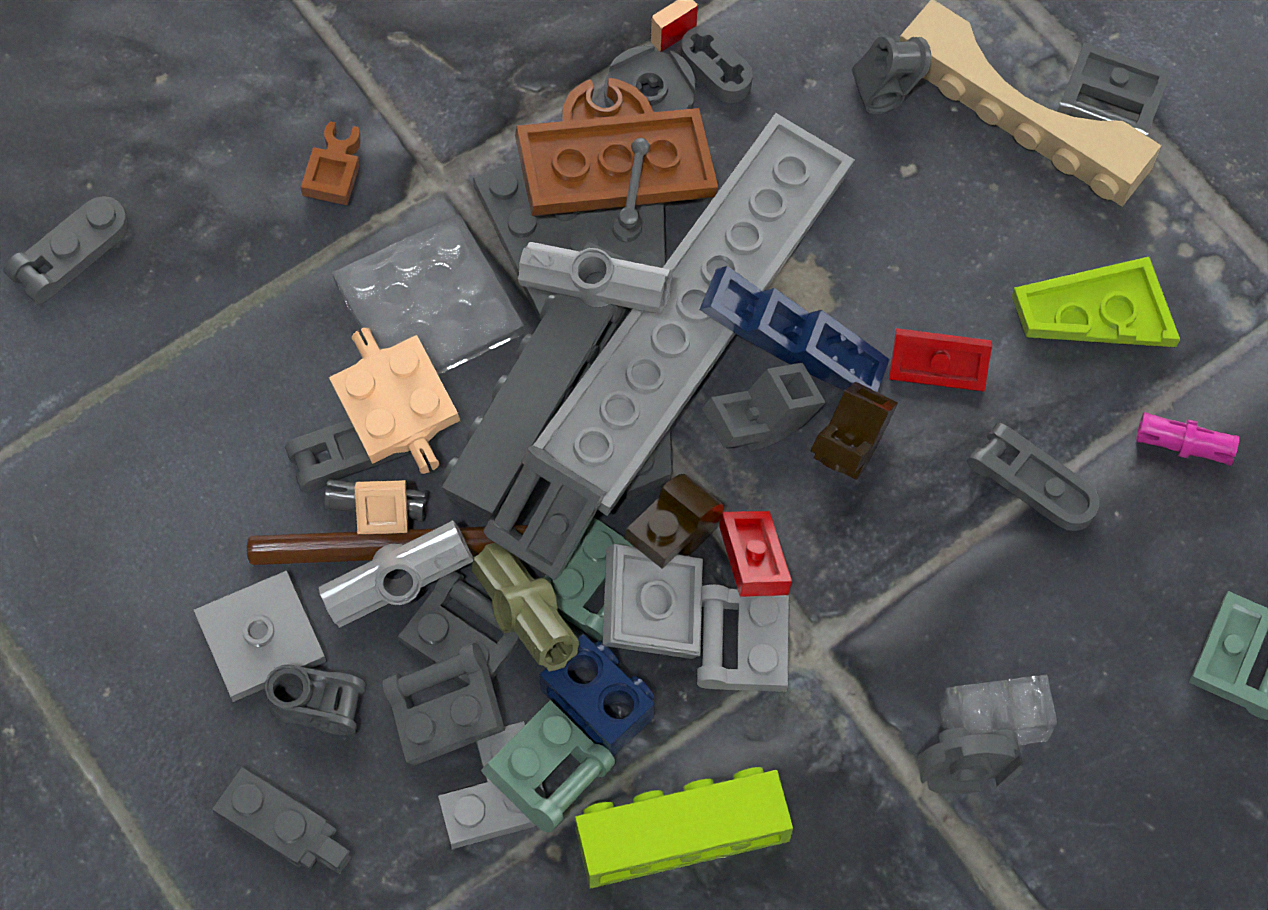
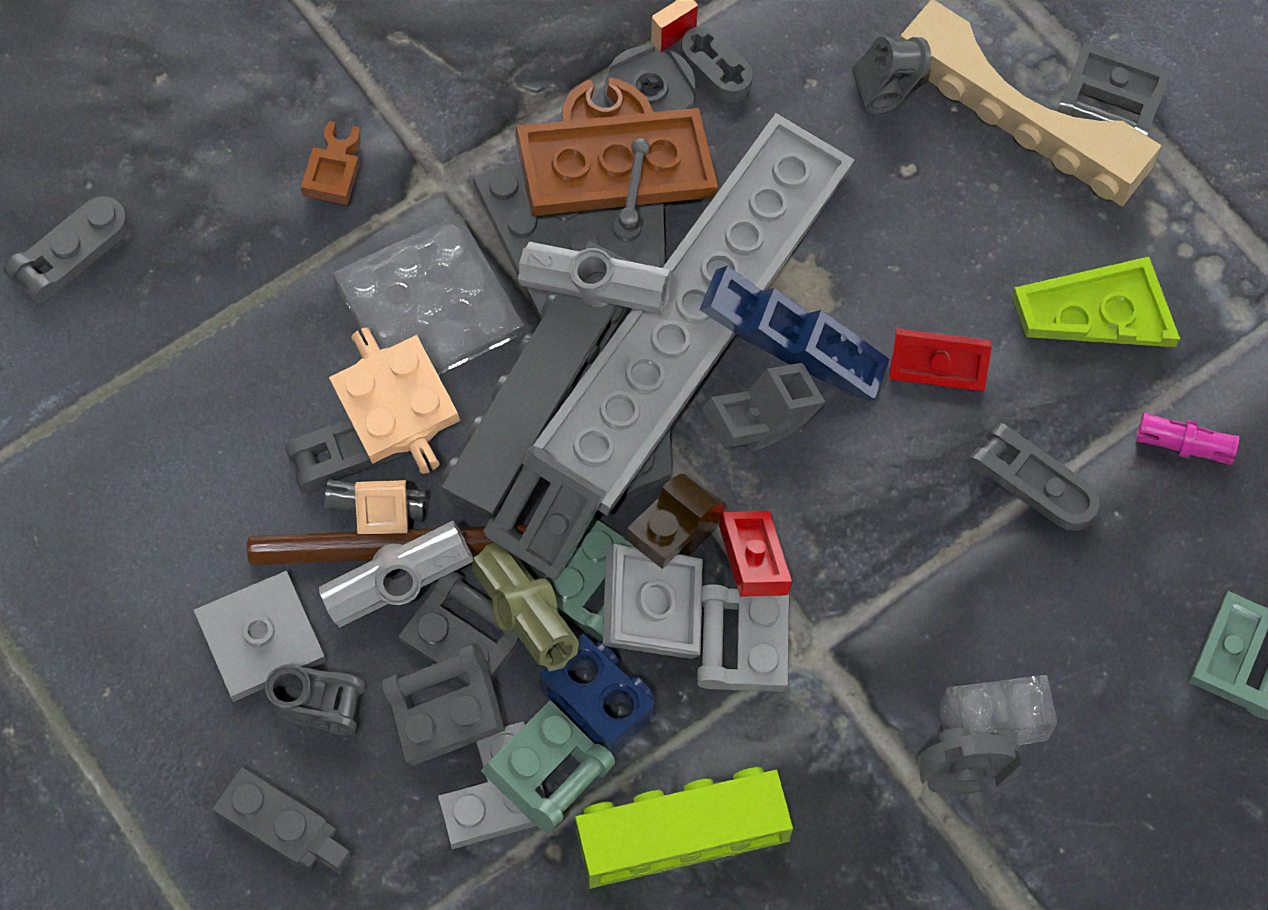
(854, 430): dark brown brick -> none

